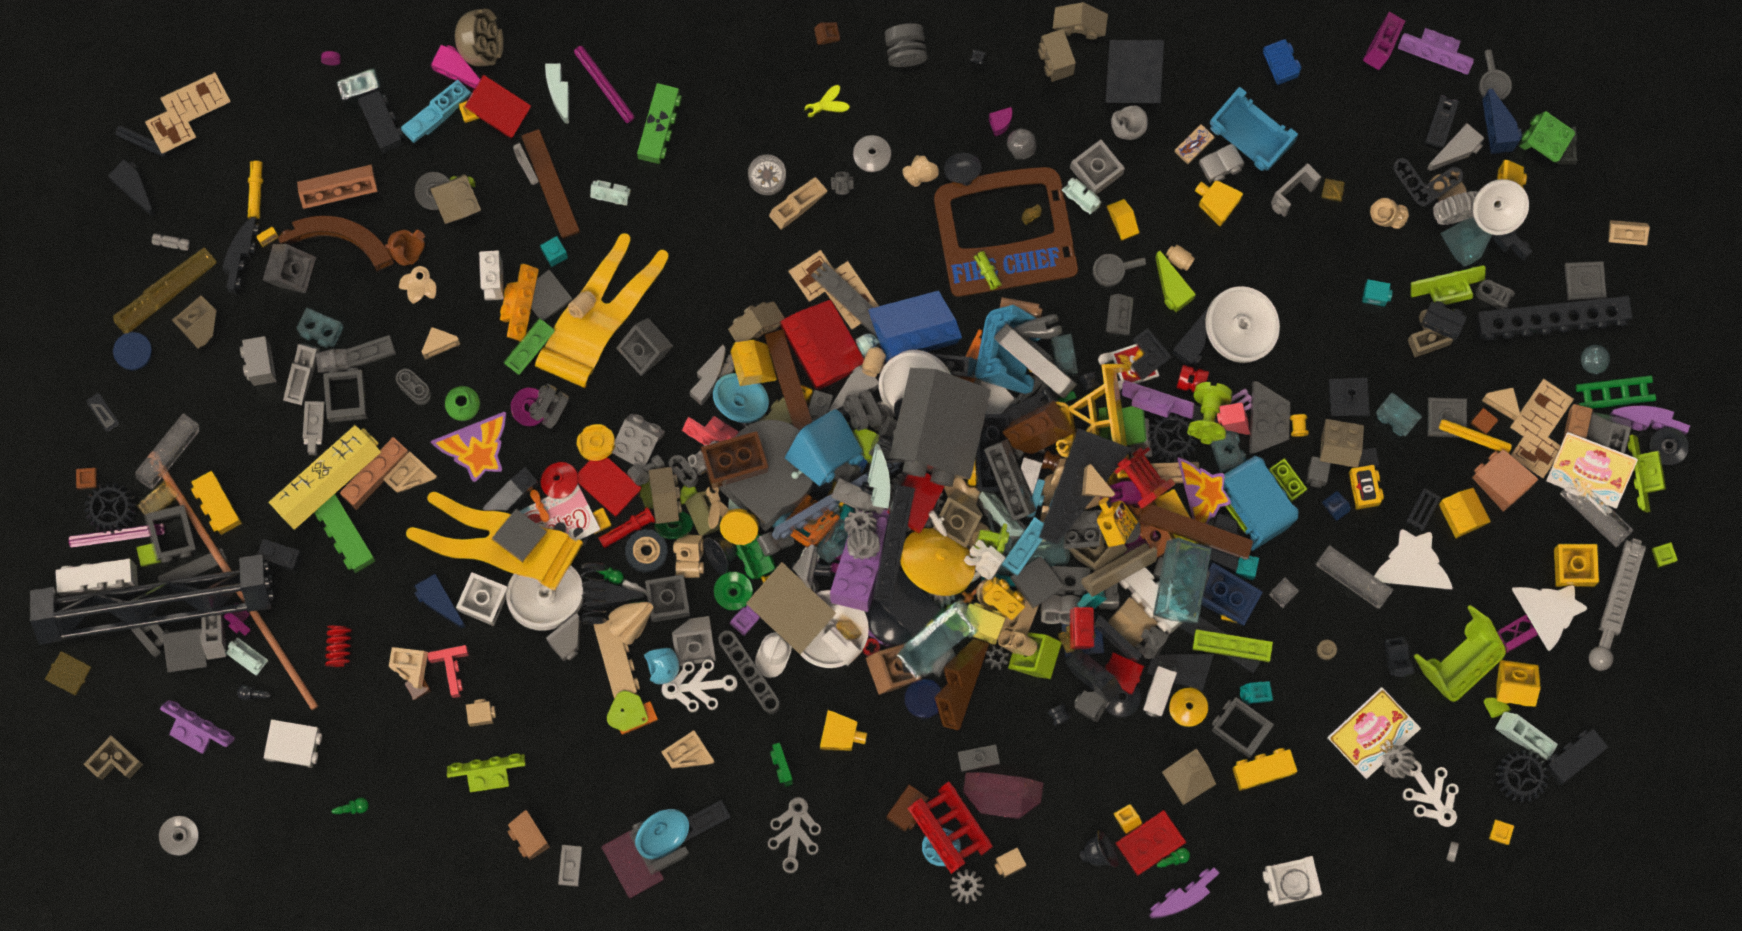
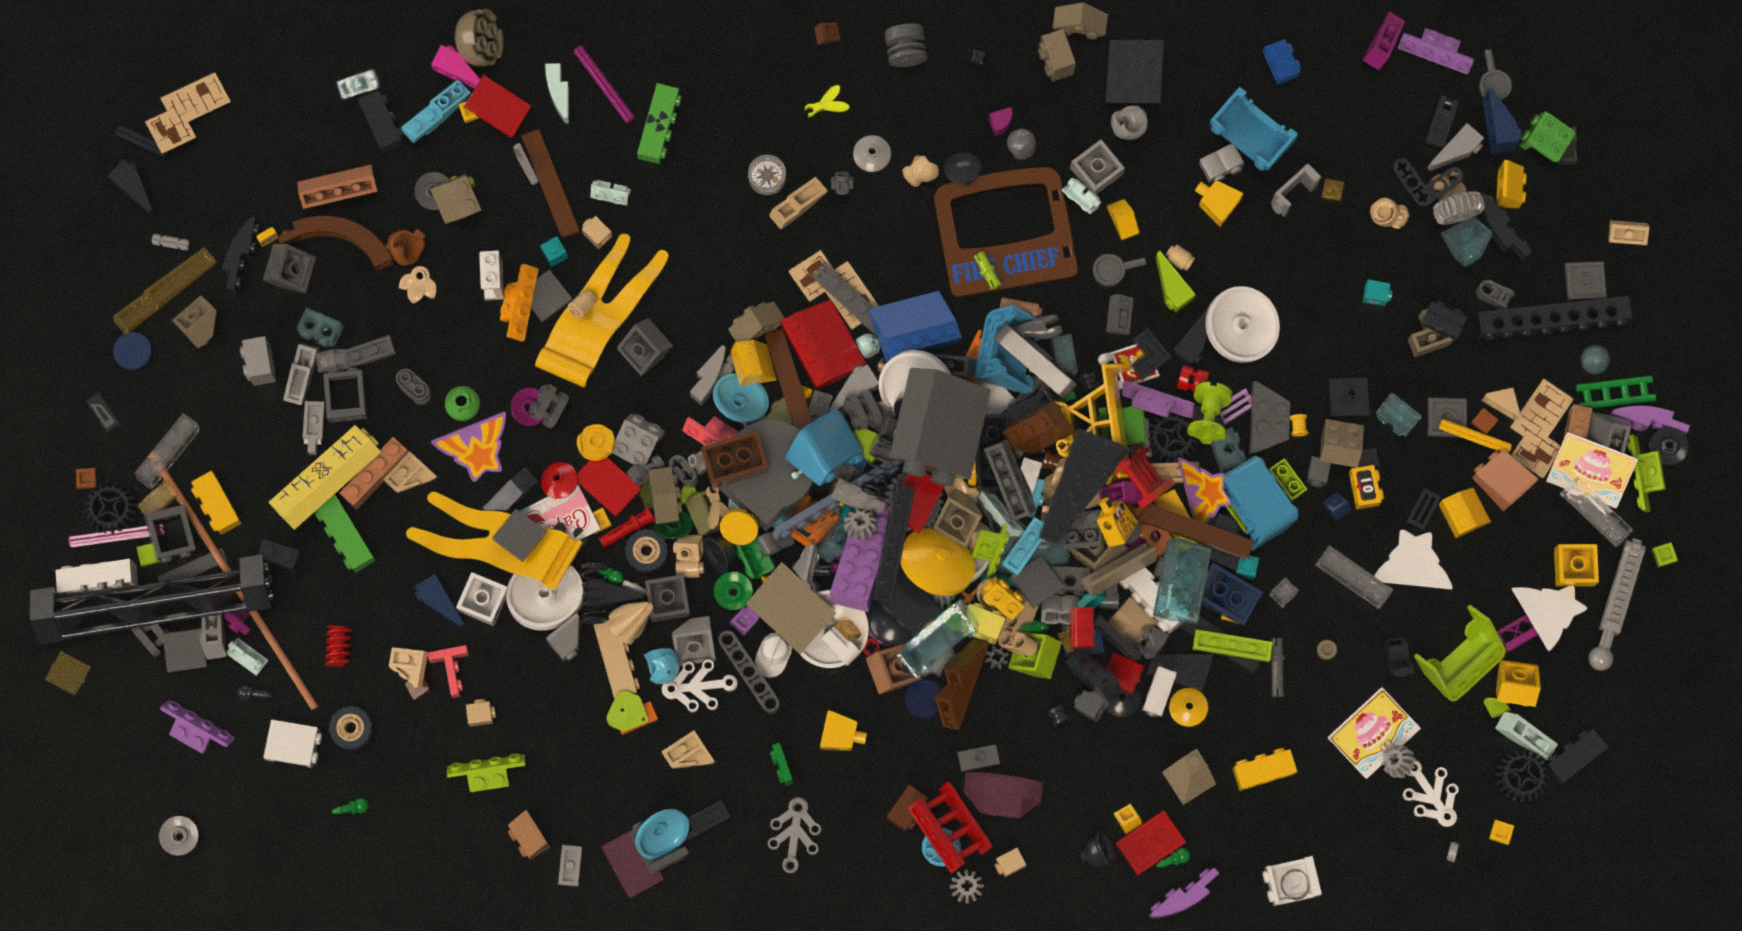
(112, 755): dark tan brick -> none
(255, 189): yellow pin -> none
(330, 58): magenta tile -> none
(339, 725): none -> black wheel
(438, 342): tan slope -> none
(529, 346): bright green plate -> none
(539, 506): orange piece -> none
(596, 232): none -> tan brick
(863, 544): light grey gear -> none
(873, 361): tan brick -> none
(879, 479): light aqua slope -> none
(938, 523): white helmet -> none
(985, 559): white plate -> none
(1031, 214): clear yellow tile -> none
(1036, 627): none -> green bar
(1094, 484): tan slope -> none
(1194, 144): tile -> none
(1234, 418): coral slope -> none
(1256, 693): teal bracket -> none
(1267, 725): dark grey window -> none
(1277, 667): none -> dark grey pin
(1449, 287): lime bracket -> none
(1506, 215): white dish -> none

